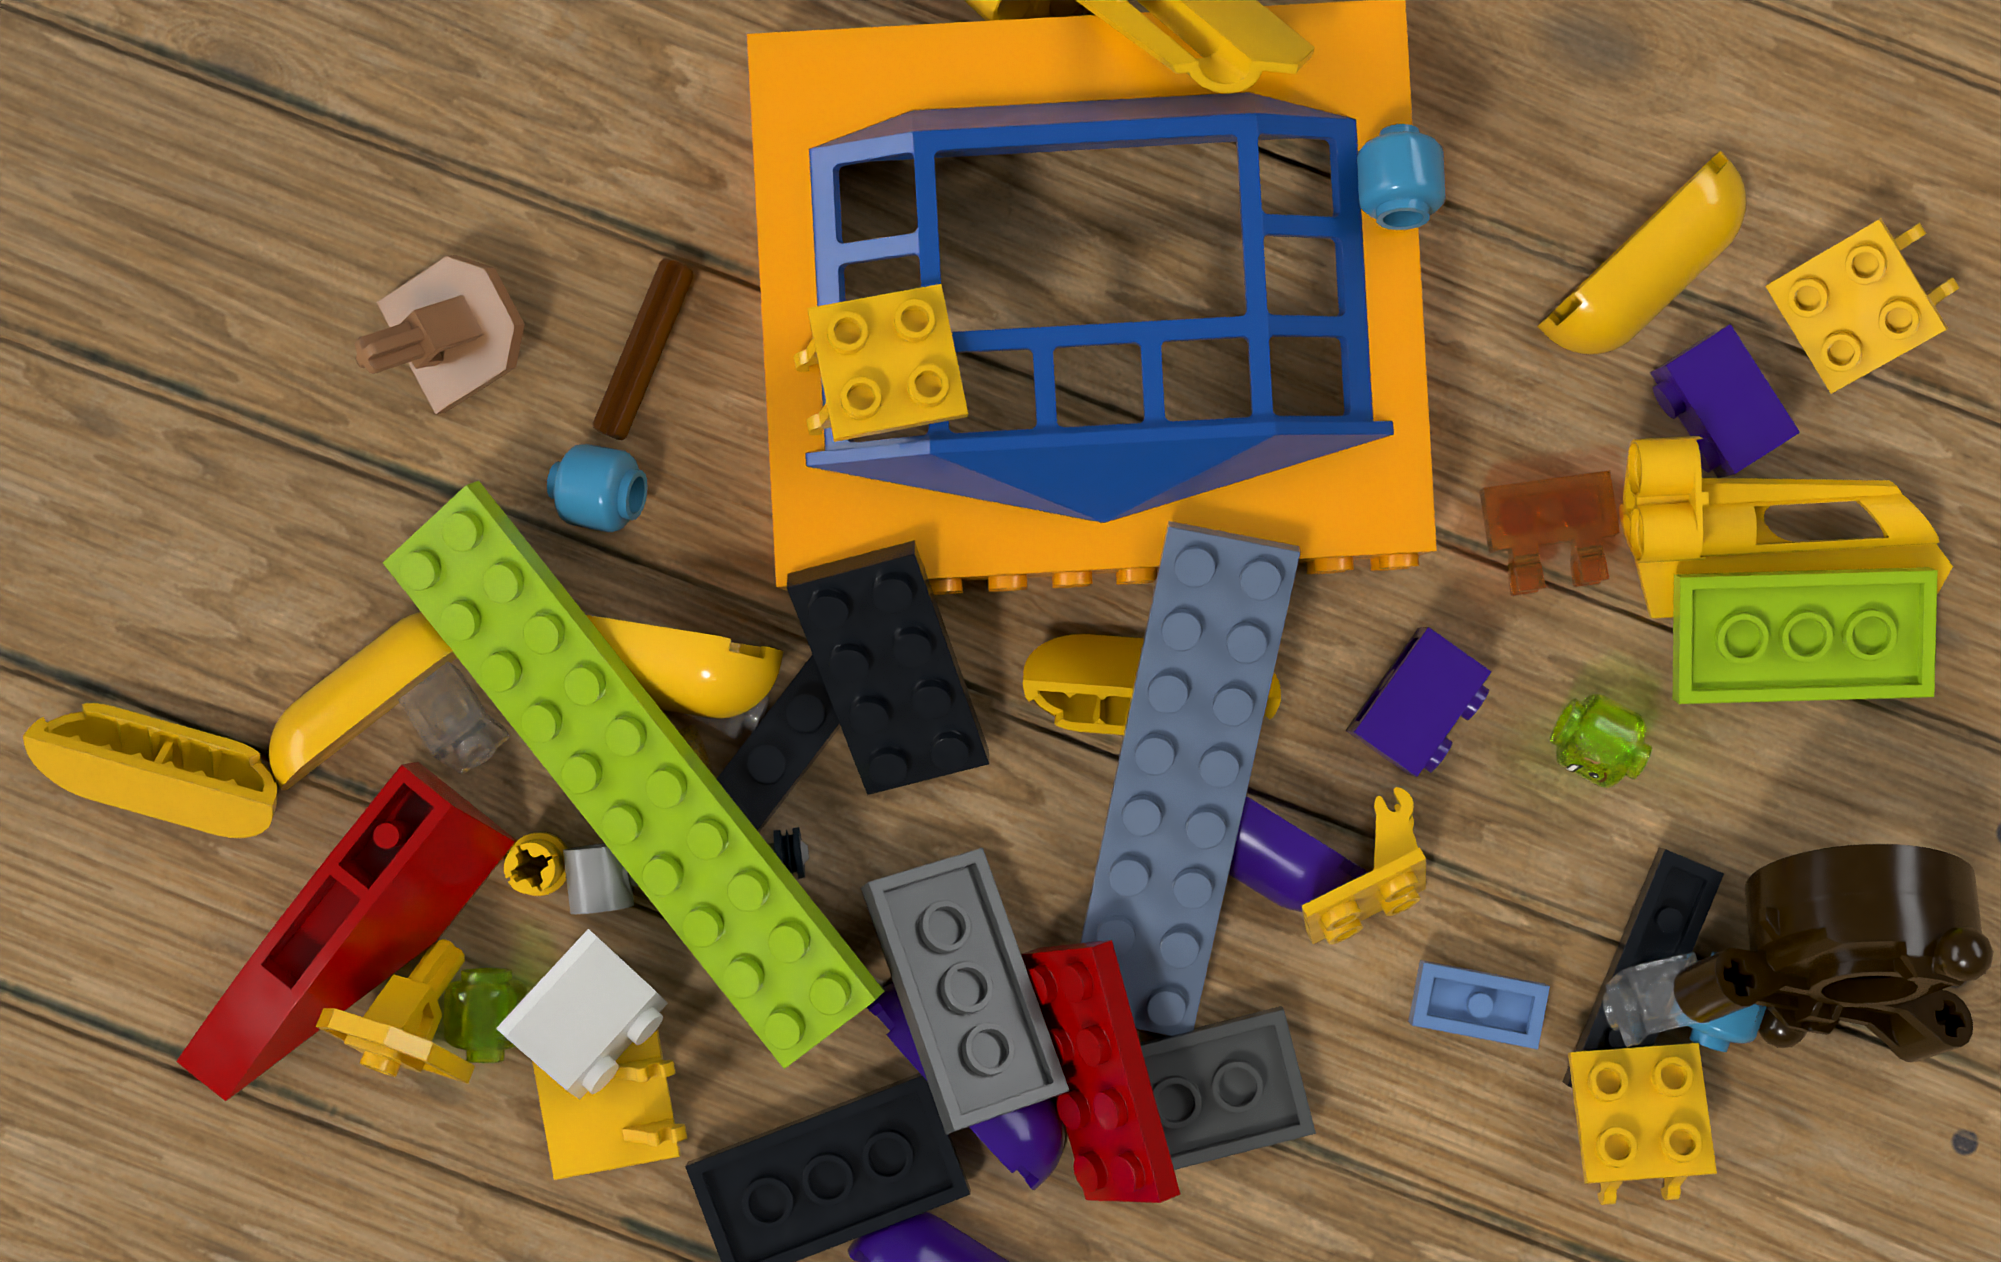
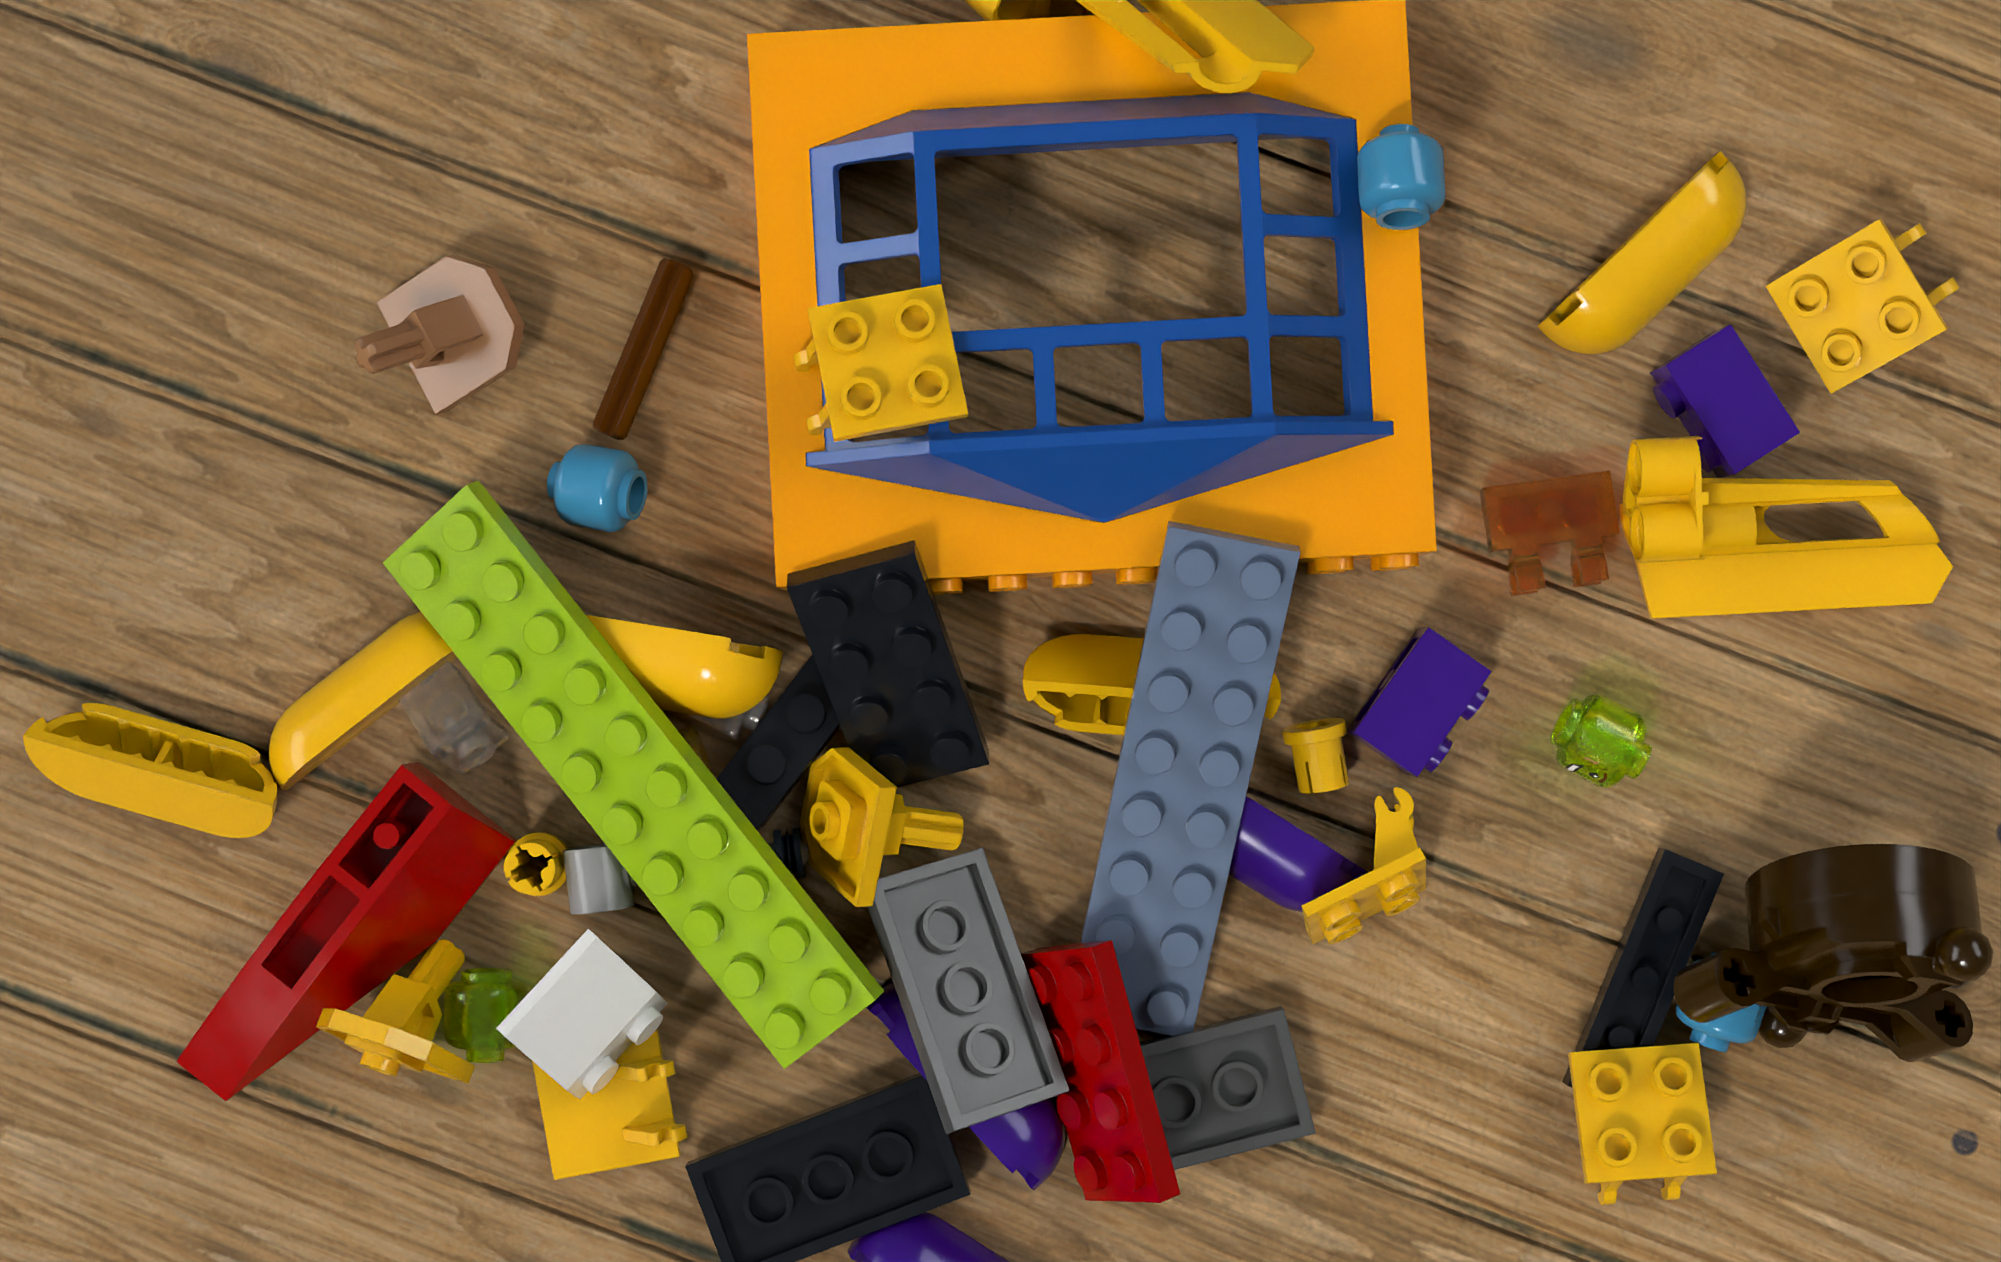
(857, 818): none -> yellow piece
(1318, 754): none -> yellow bush
(1478, 1004): medium blue plate -> none
(1643, 999): clear bracket -> none
(1804, 635): lime plate -> none

